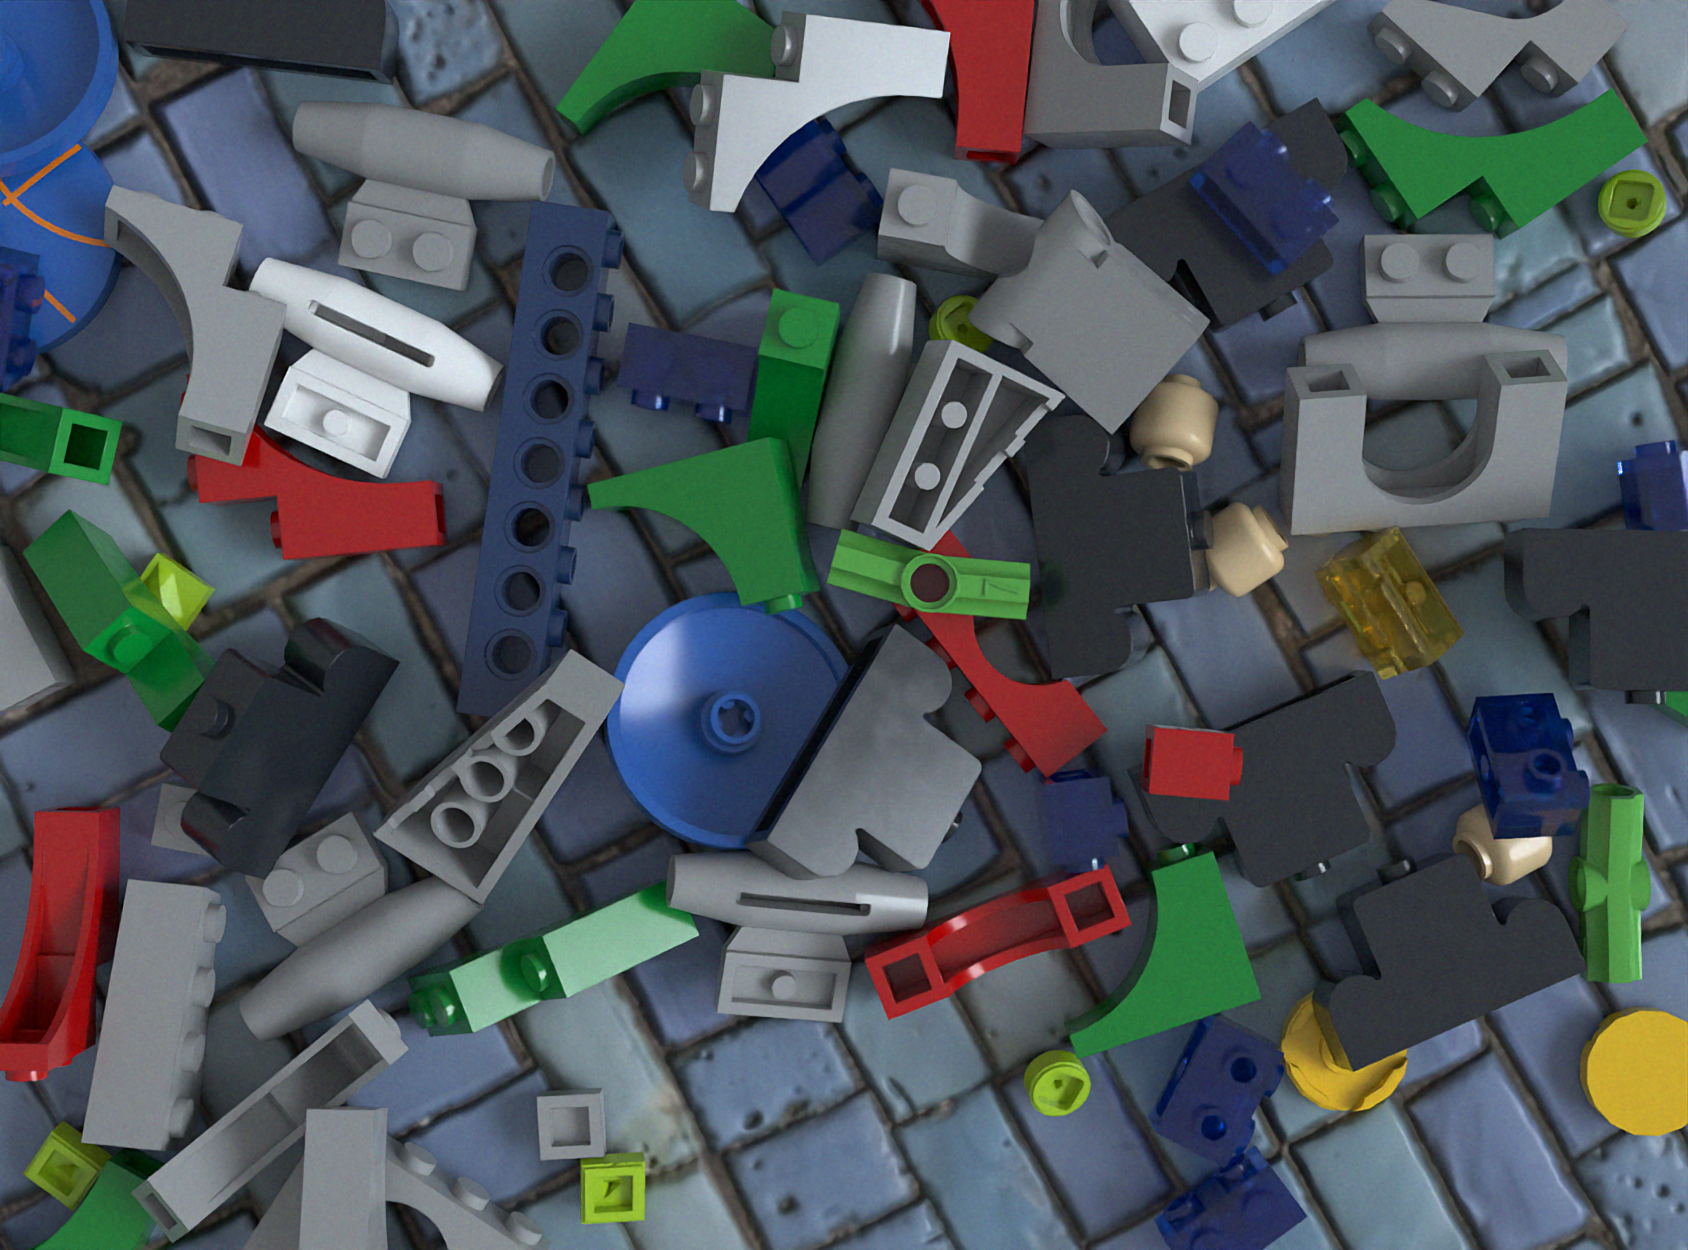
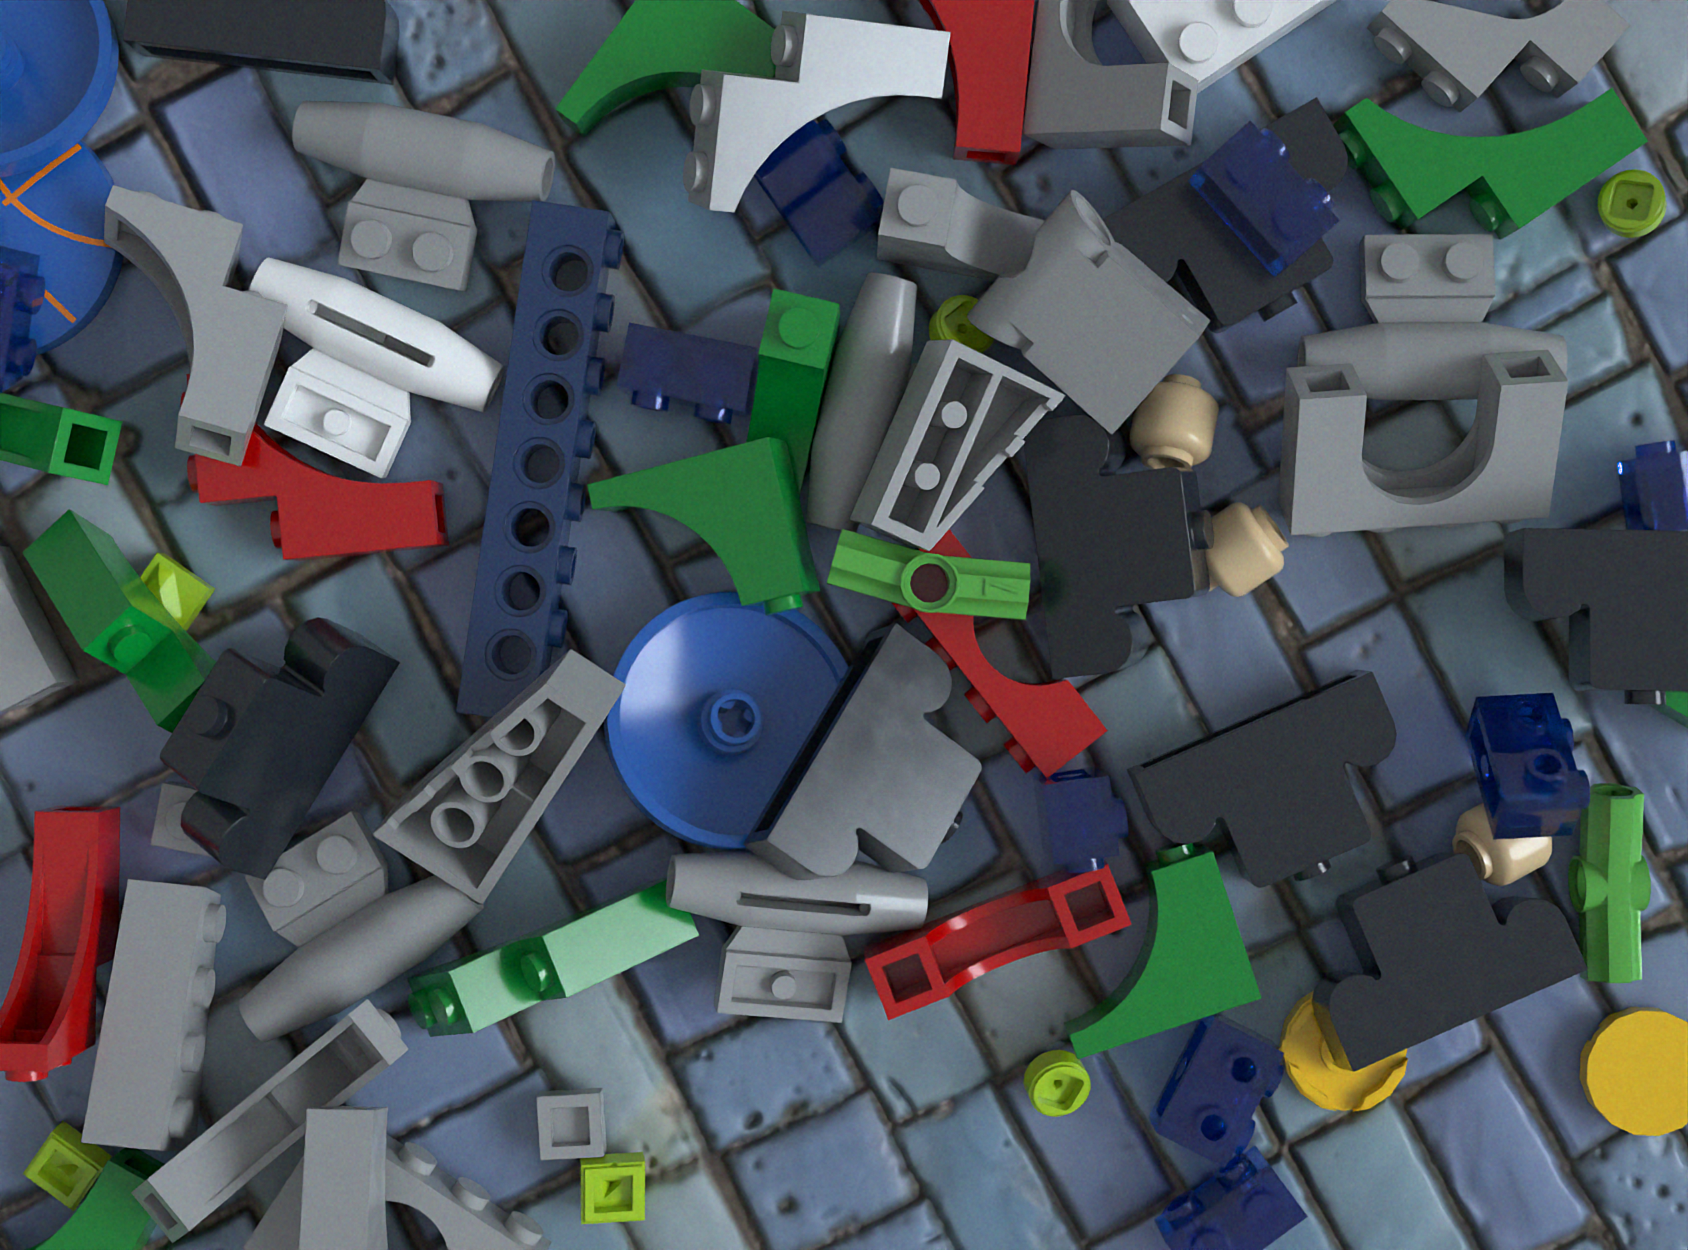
(1190, 762): red brick -> none
(1389, 603): clear yellow brick -> none

